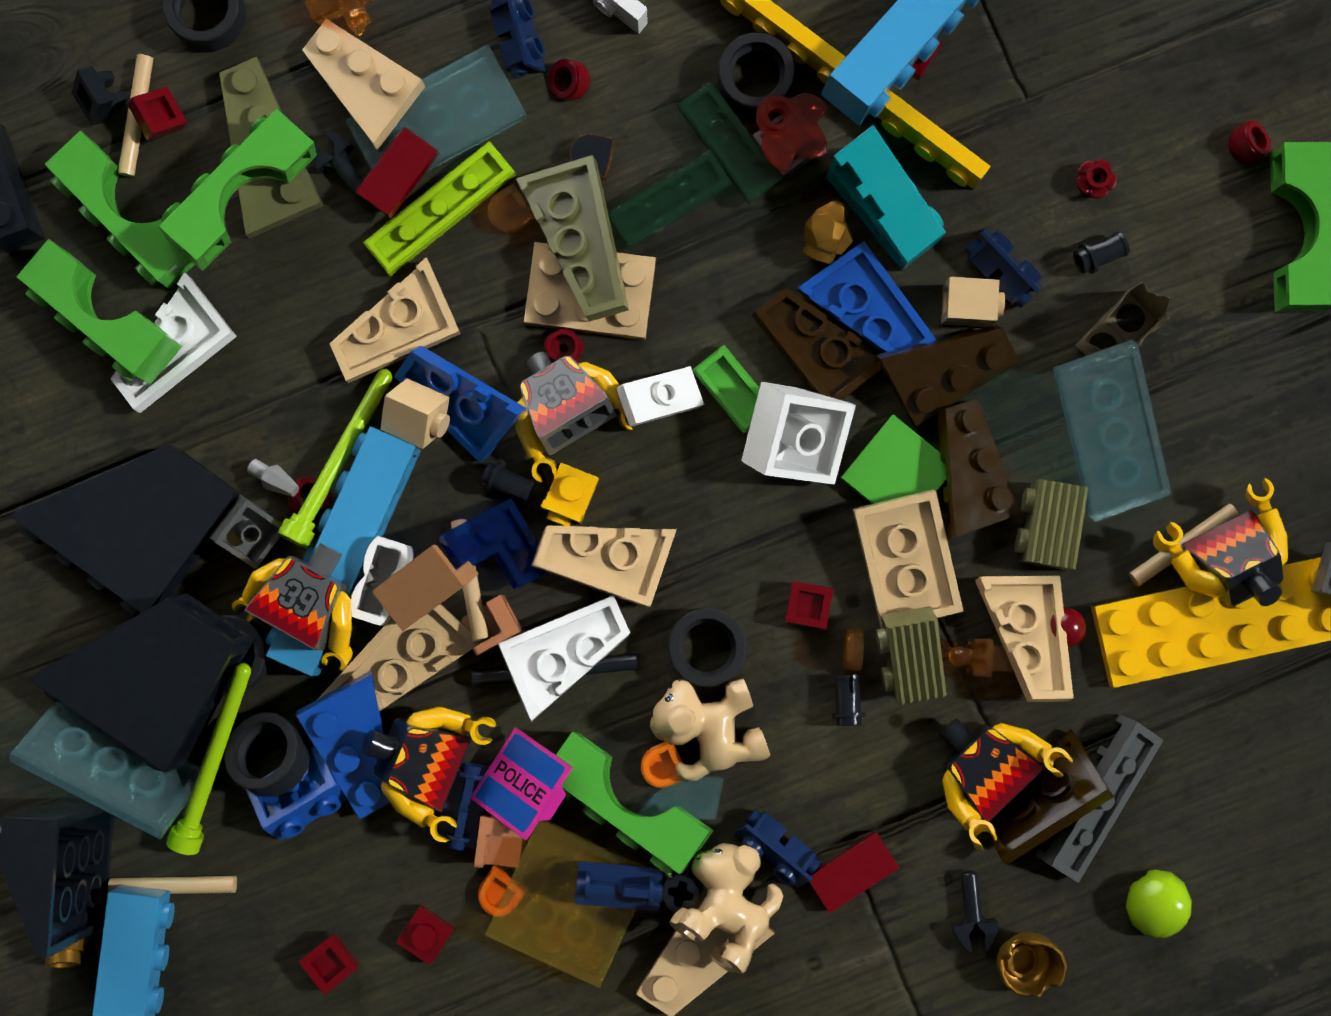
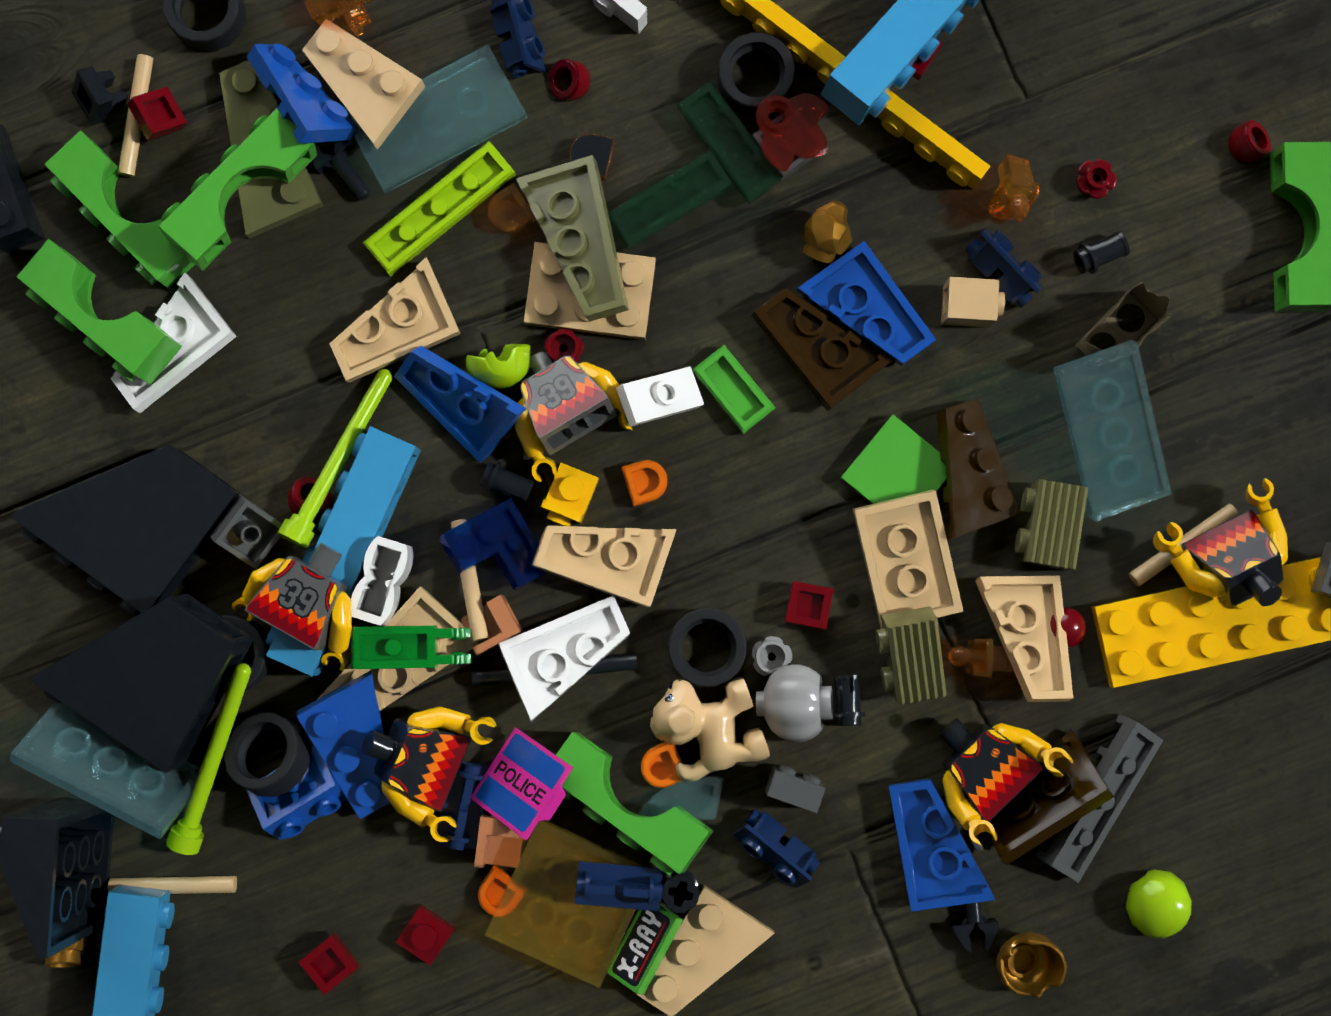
(273, 478): light grey bar -> none
(301, 96): none -> blue wing
(397, 172): dark red tile -> none
(404, 647): none -> green hinge
(415, 413): tan brick -> none
(422, 586): medium nougat panel -> none
(501, 371): none -> lime hair
(644, 948): none -> tile
(645, 481): none -> orange tile
(725, 874): tan animal -> none
(771, 645): none -> light grey plate
(795, 703): none -> light grey plant
(795, 789): none -> dark grey piece
(797, 434): white slope -> none
(853, 649): clear orange tile -> none
(853, 872): dark red tile -> none
(885, 198): teal wedge -> none
(932, 850): none -> blue wing
(943, 372): dark brown wing -> none
(1016, 190): none -> clear orange piece

